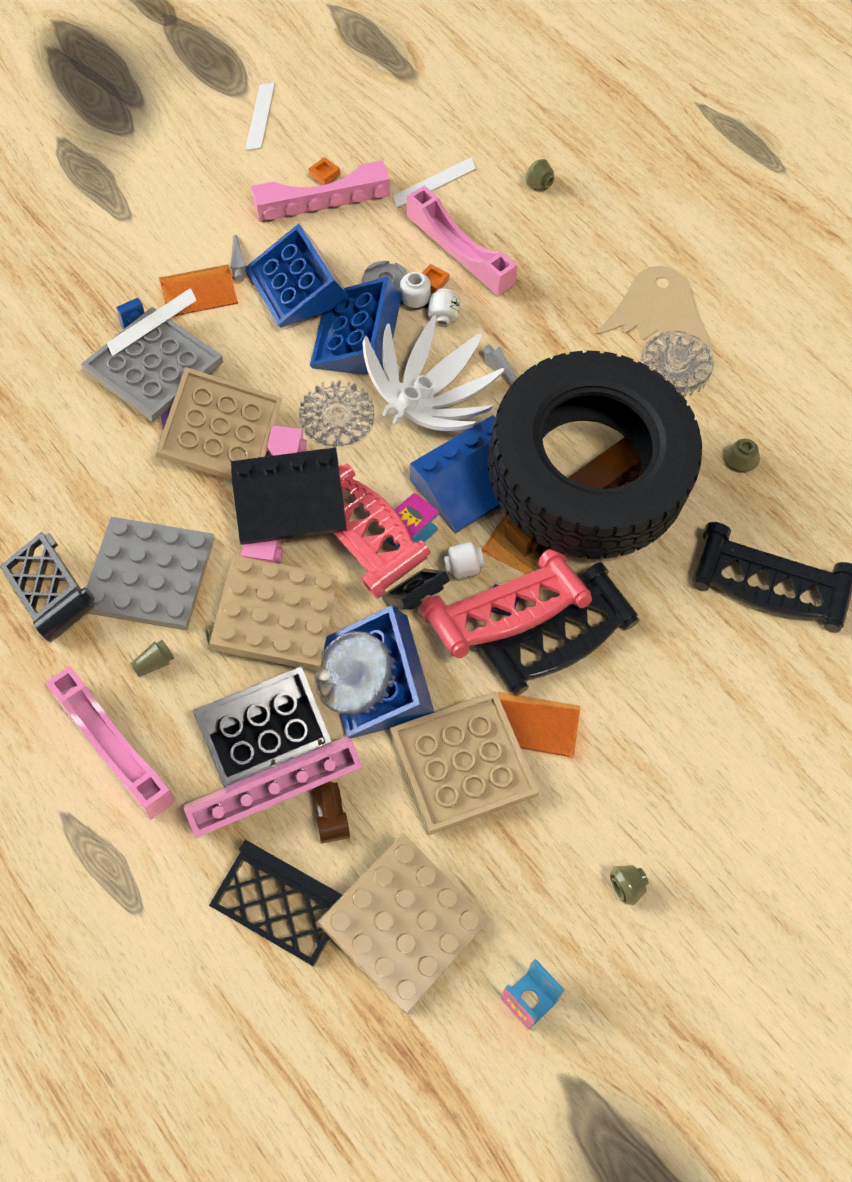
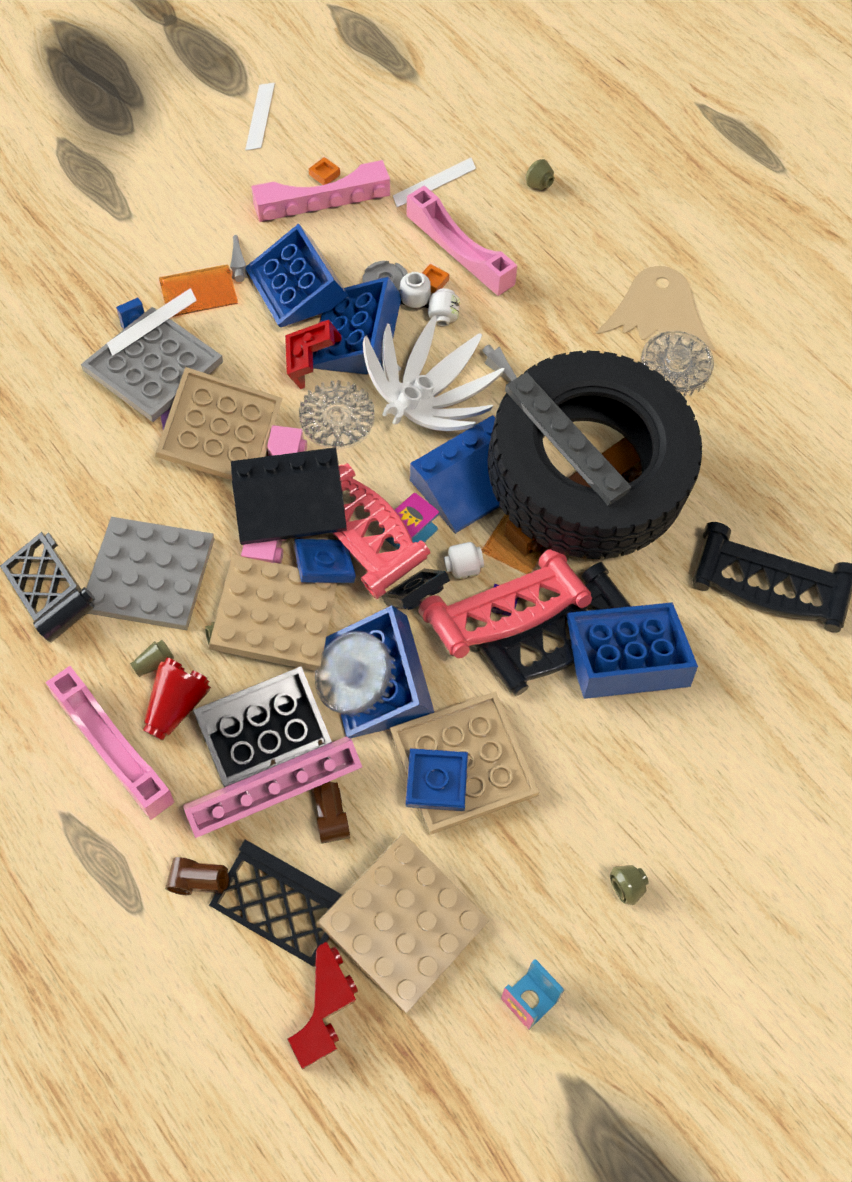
(173, 697): none -> red cone
(192, 876): none -> reddish brown piece
(301, 346): none -> red panel
(323, 561): none -> blue tile
(332, 994): none -> red arch
(437, 779): none -> blue tile
(542, 723): clear orange piece -> none
(568, 439): none -> dark grey plate
(630, 650): none -> blue slope
(743, 455): olive cone -> none

